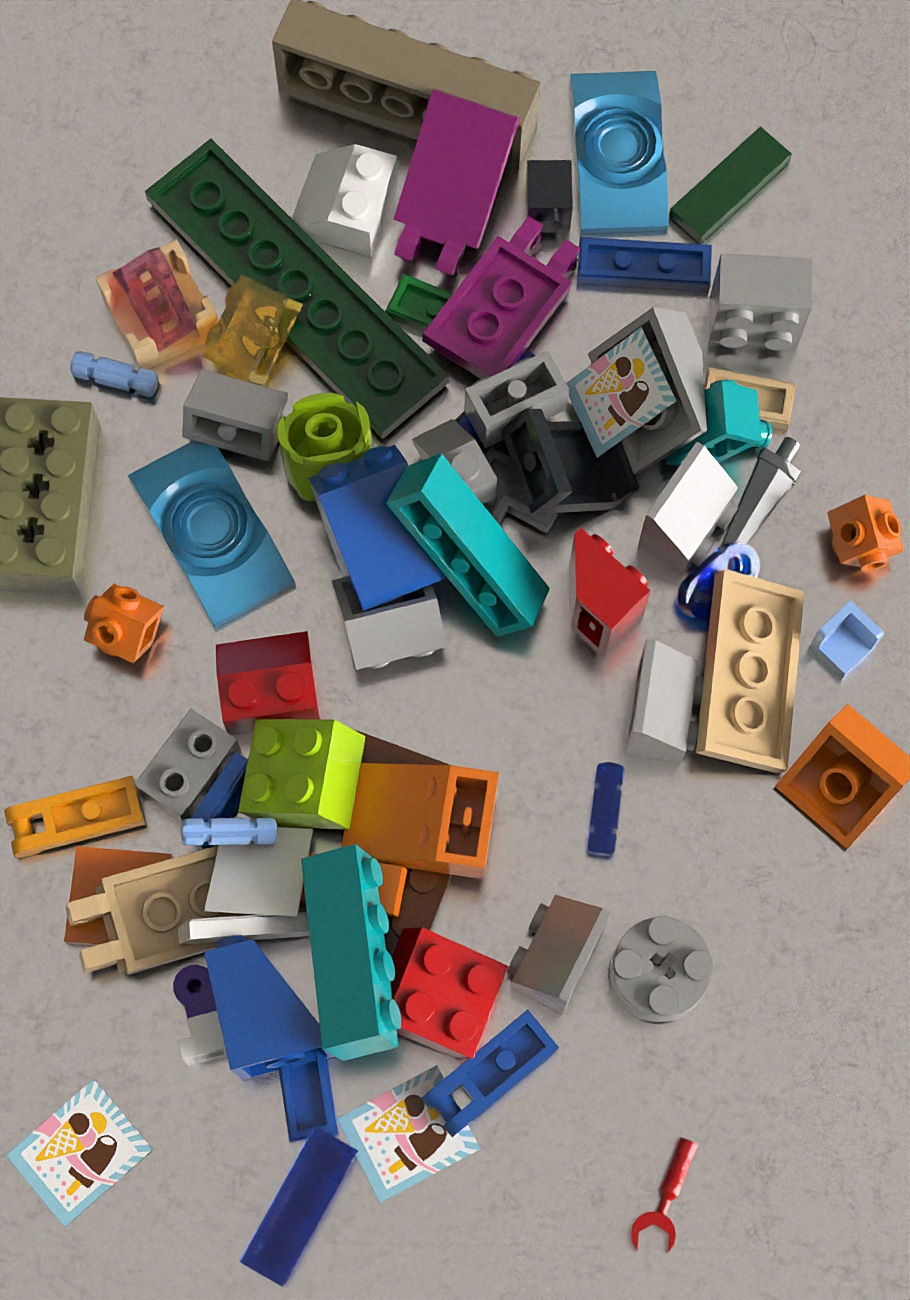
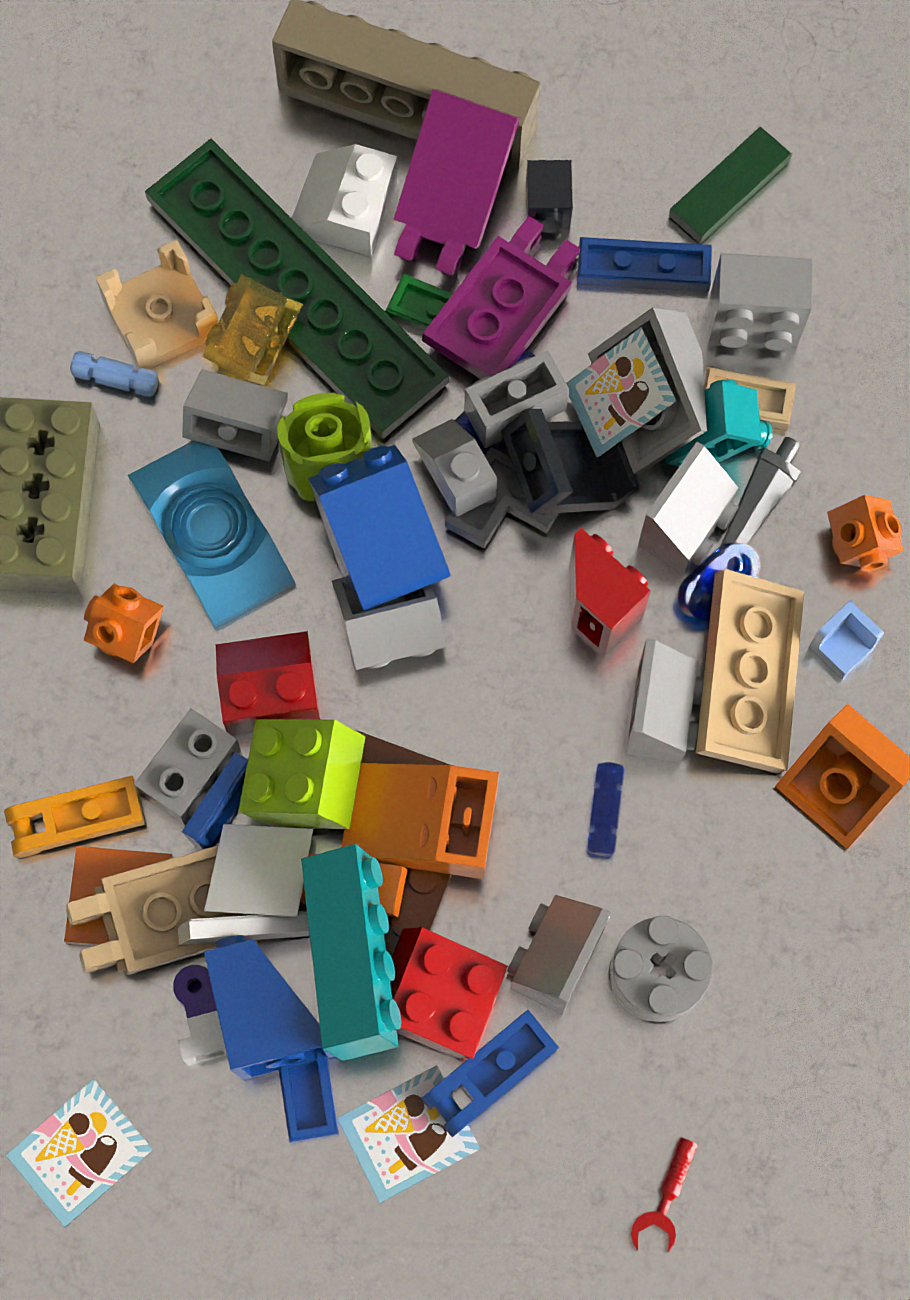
(136, 292): clear pink slope -> none
(228, 831): light blue axle -> none
(299, 1206): clear blue plate -> none
(468, 545): teal brick -> none
(619, 152): dark azure slope -> none

